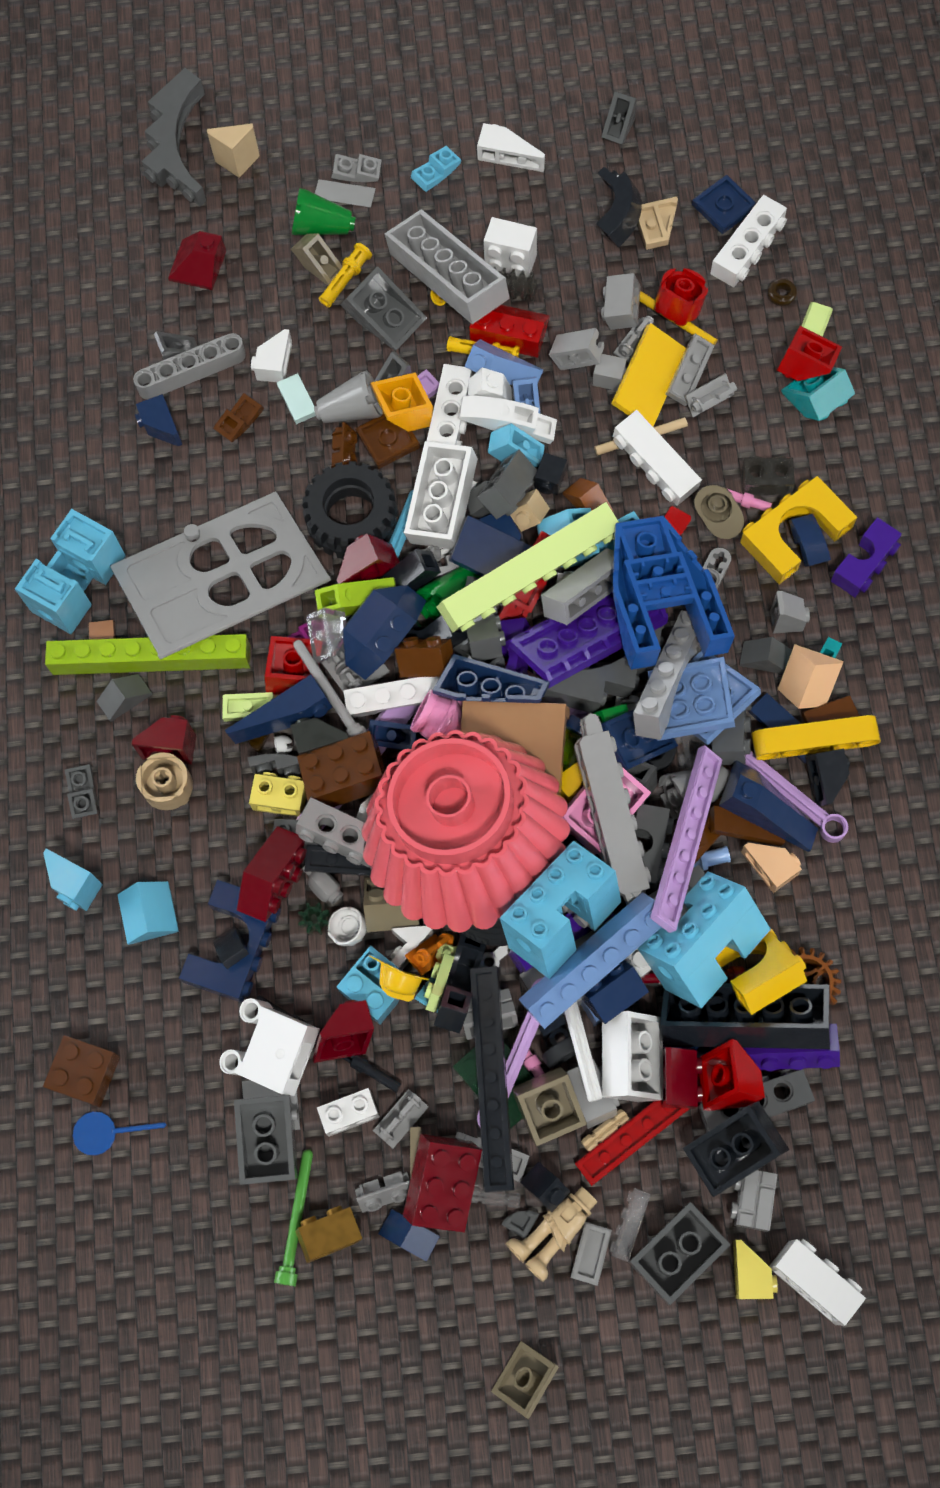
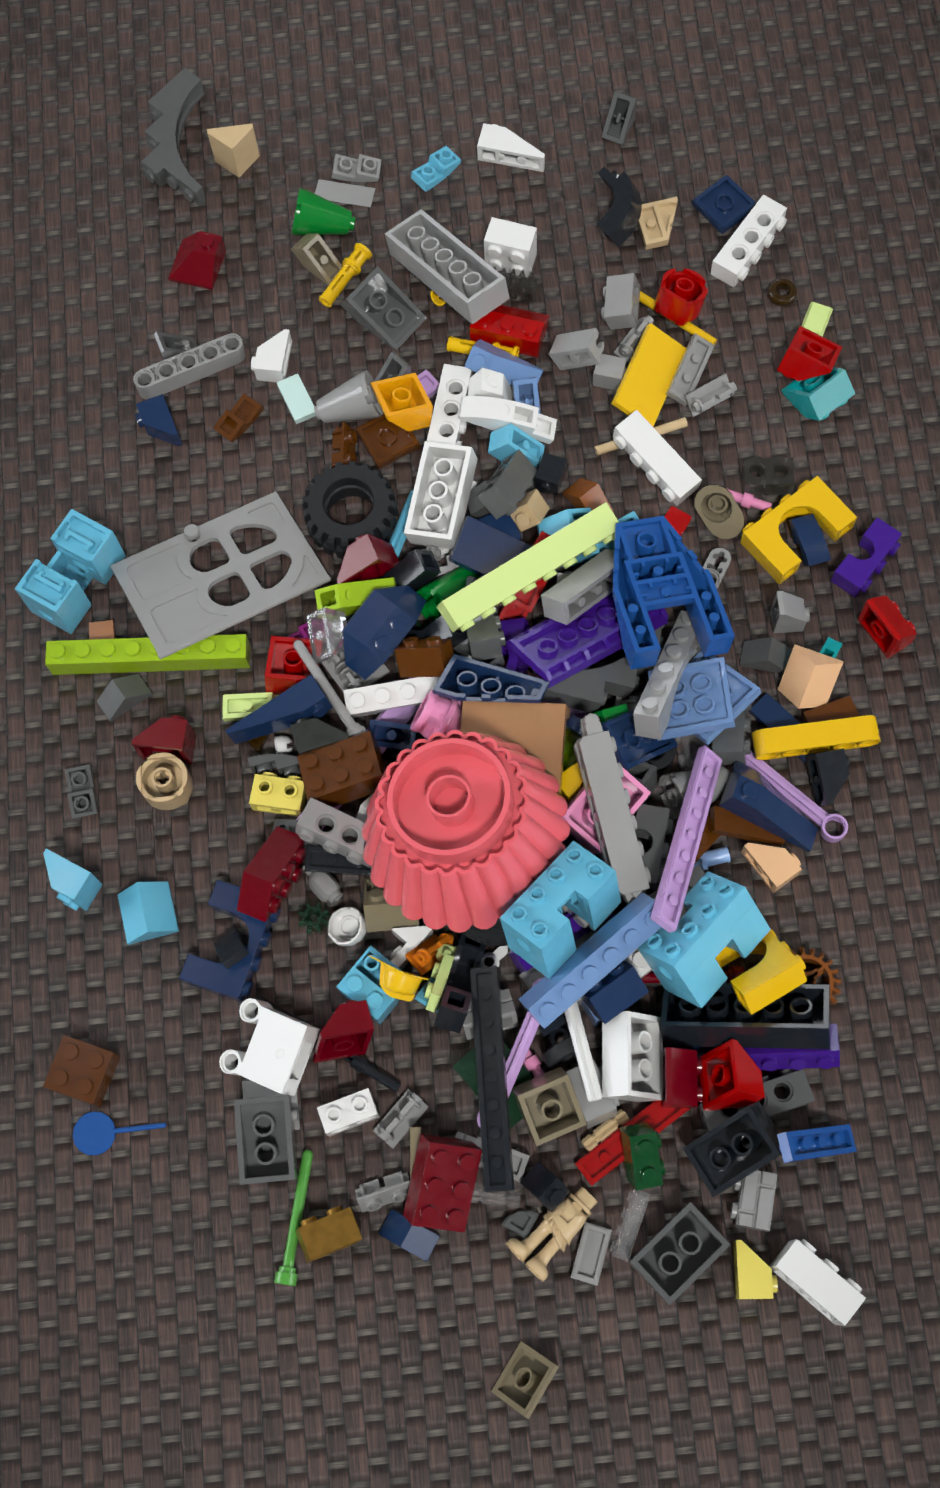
(641, 1156): none -> dark green brick
(816, 1143): none -> blue plate
(886, 625): none -> red slope

